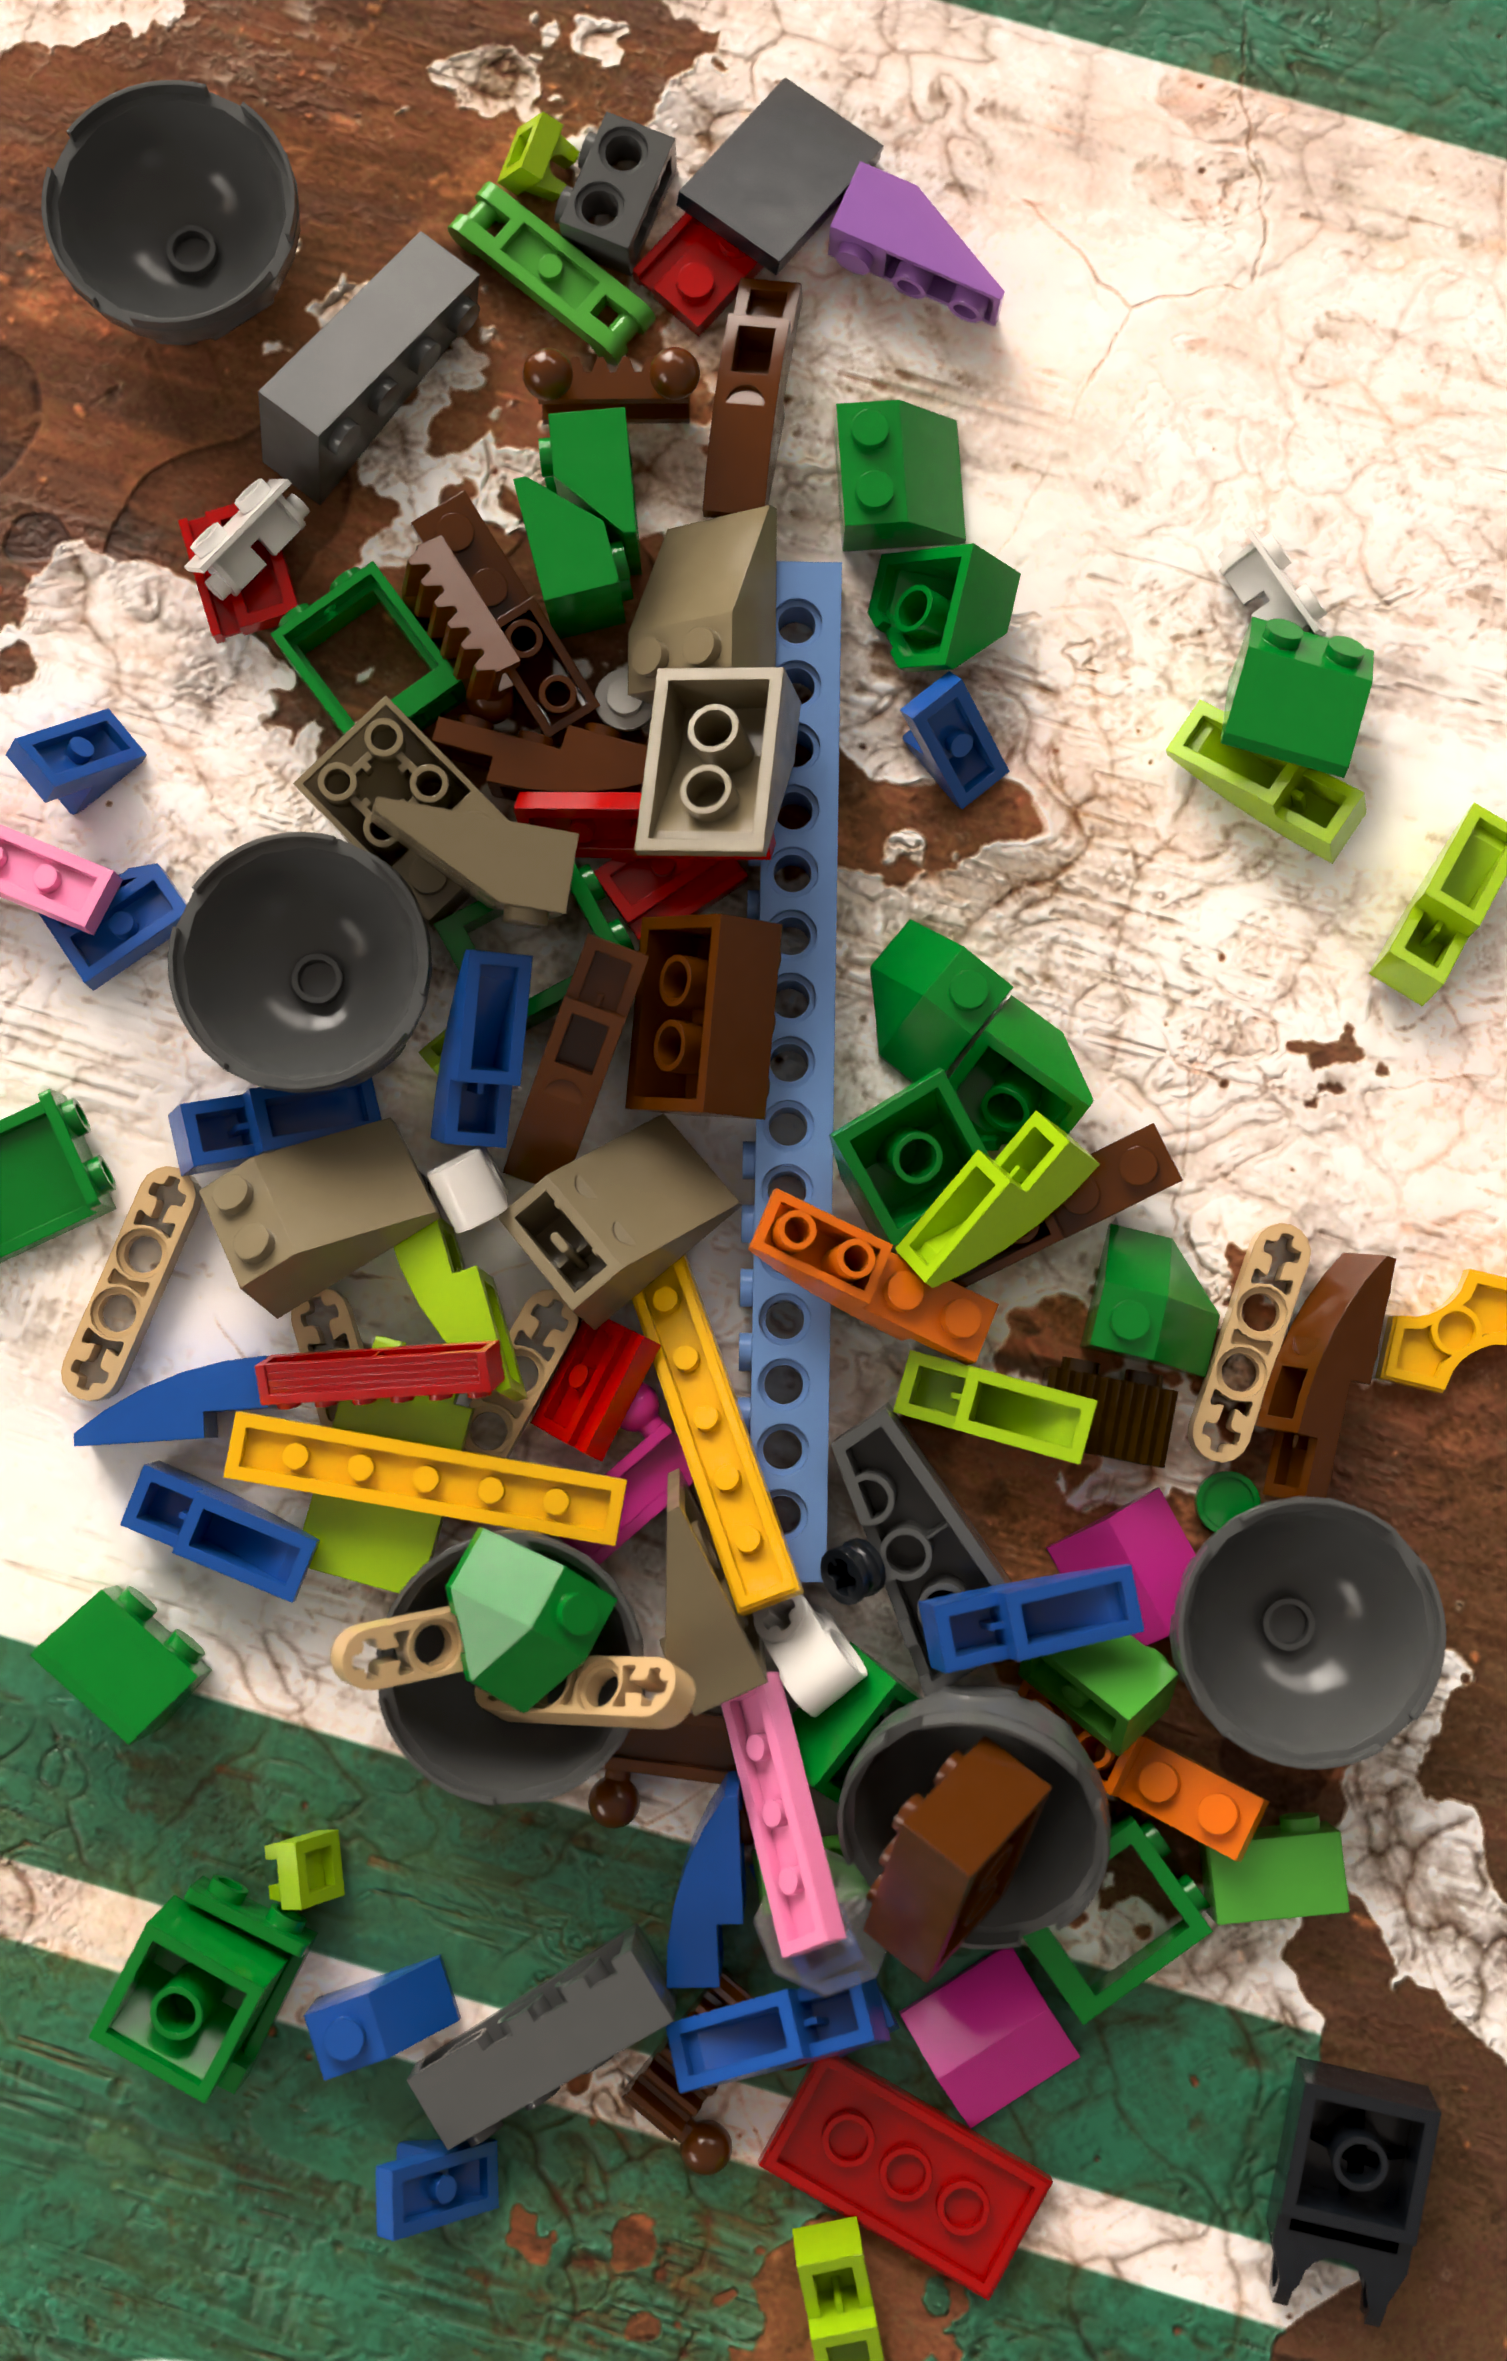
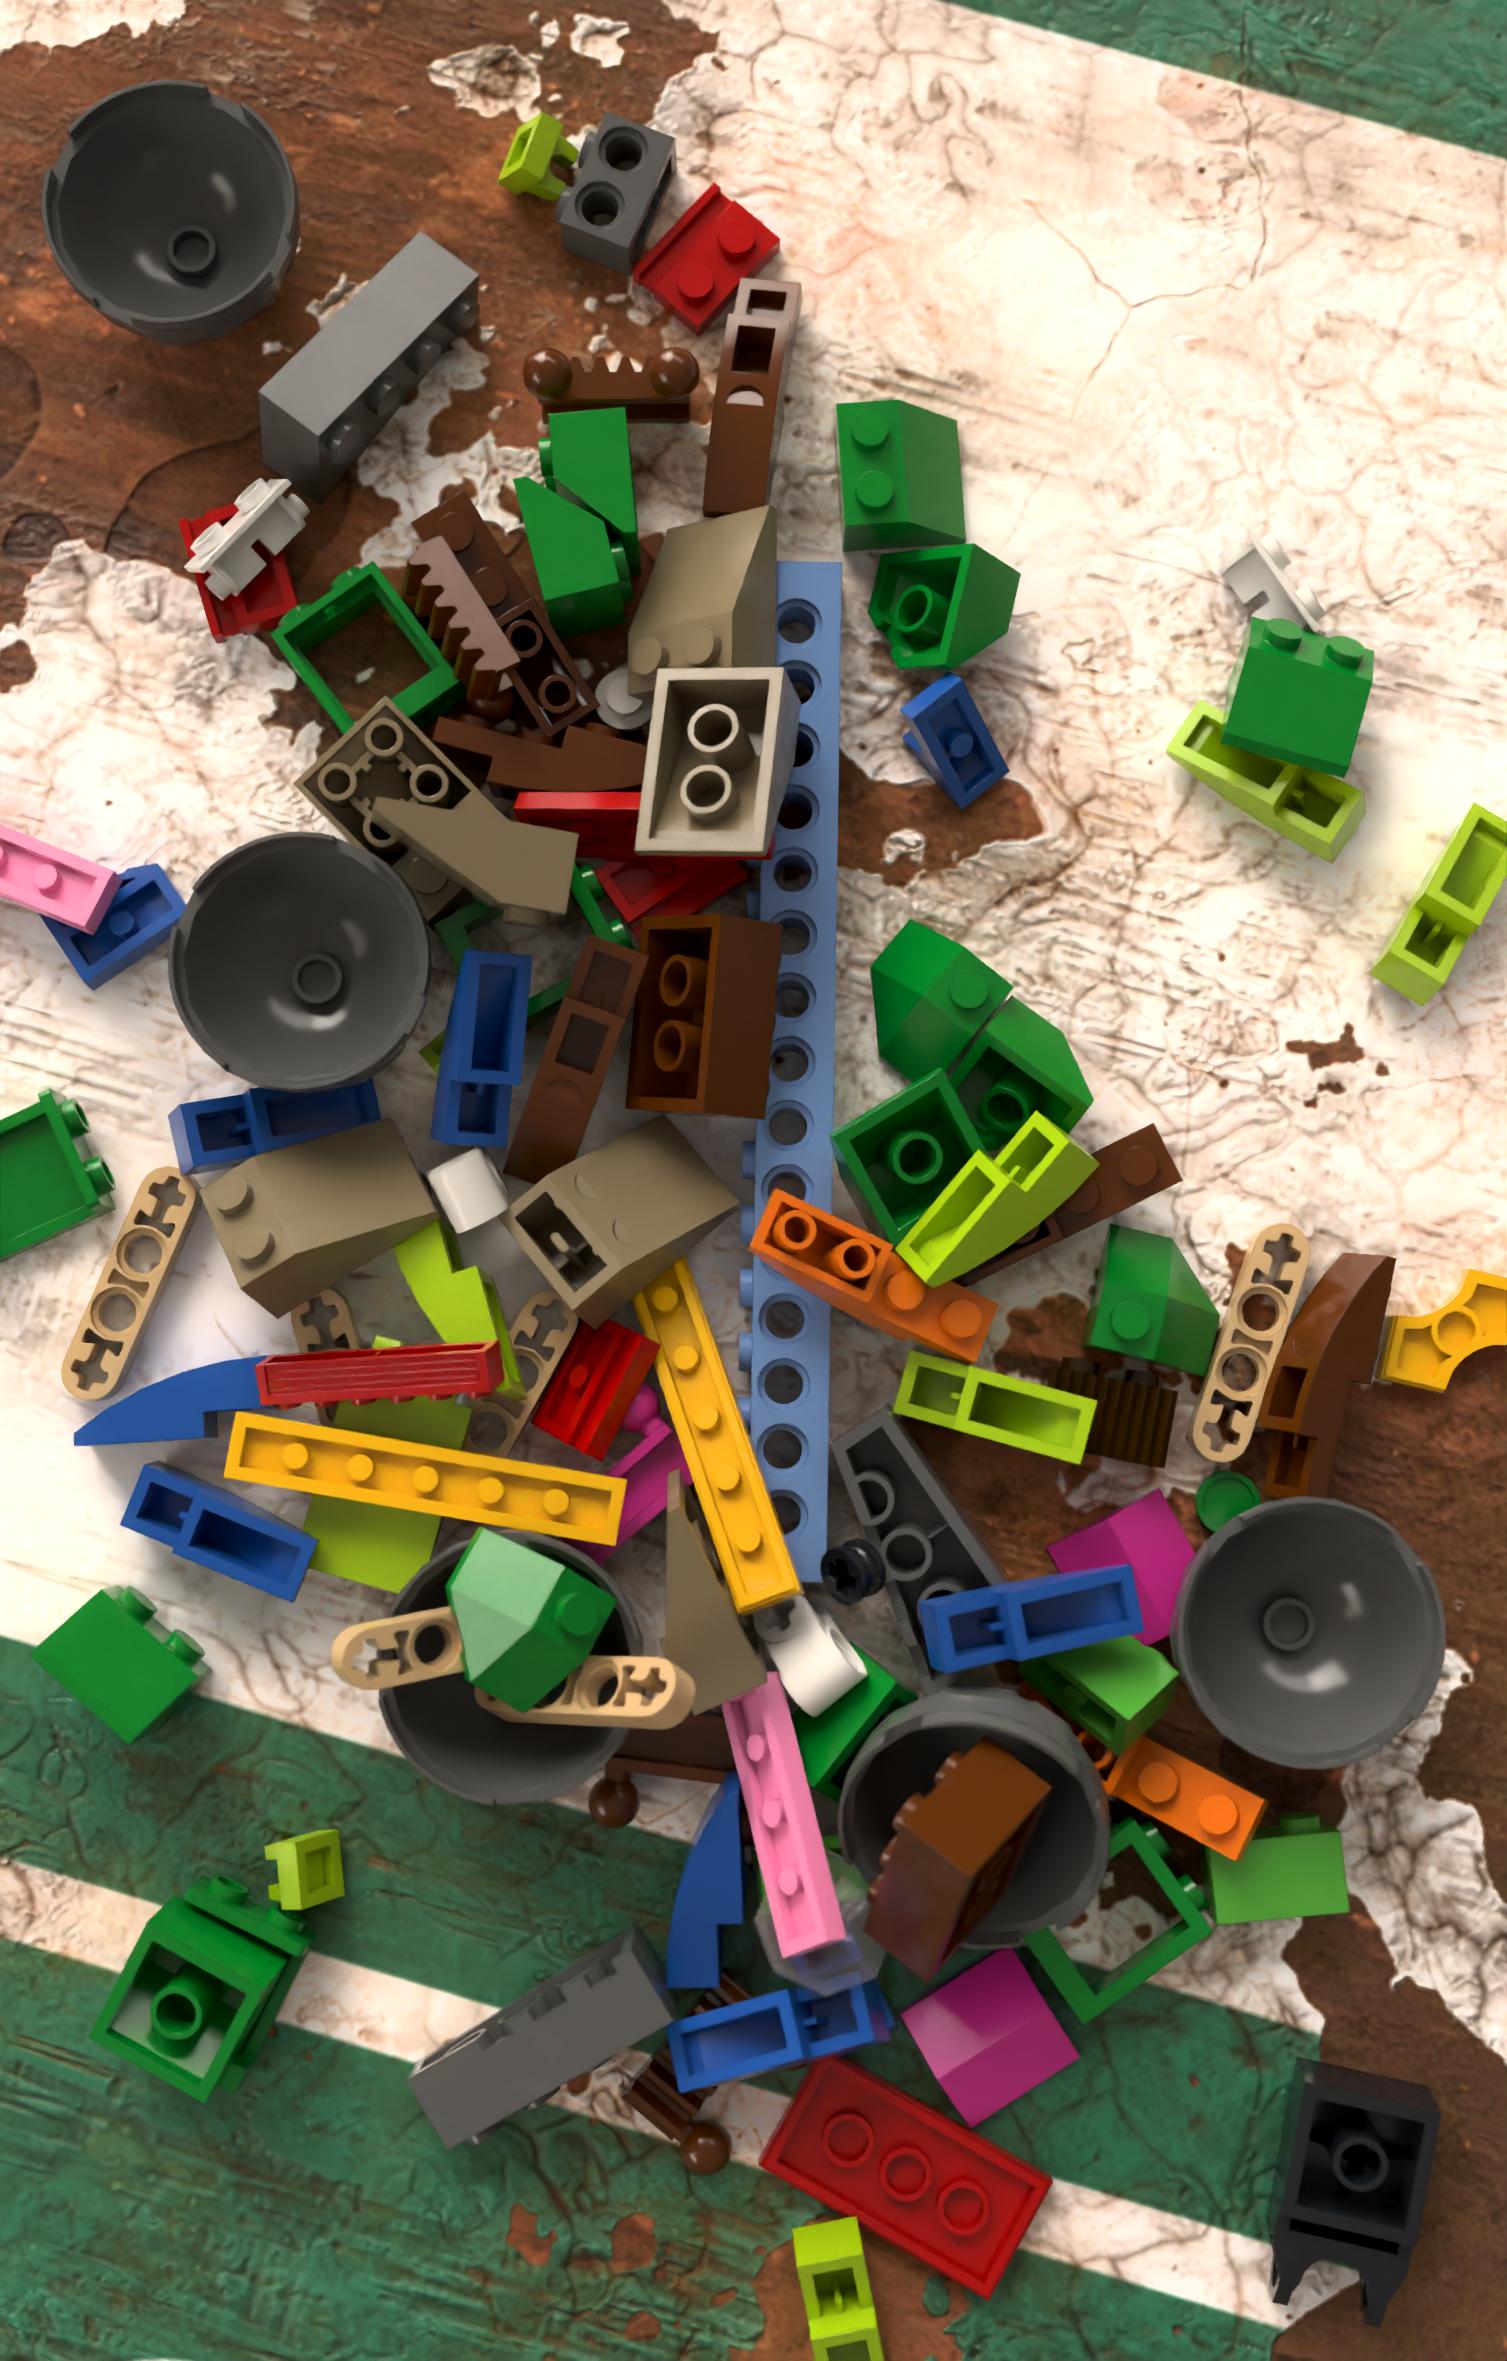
(76, 759): blue slope -> none
(380, 2016): blue slope -> none
(434, 2186): blue slope -> none
(552, 272): bright green plate -> none
(778, 175): tile -> none
(901, 237): medium lavender slope -> none

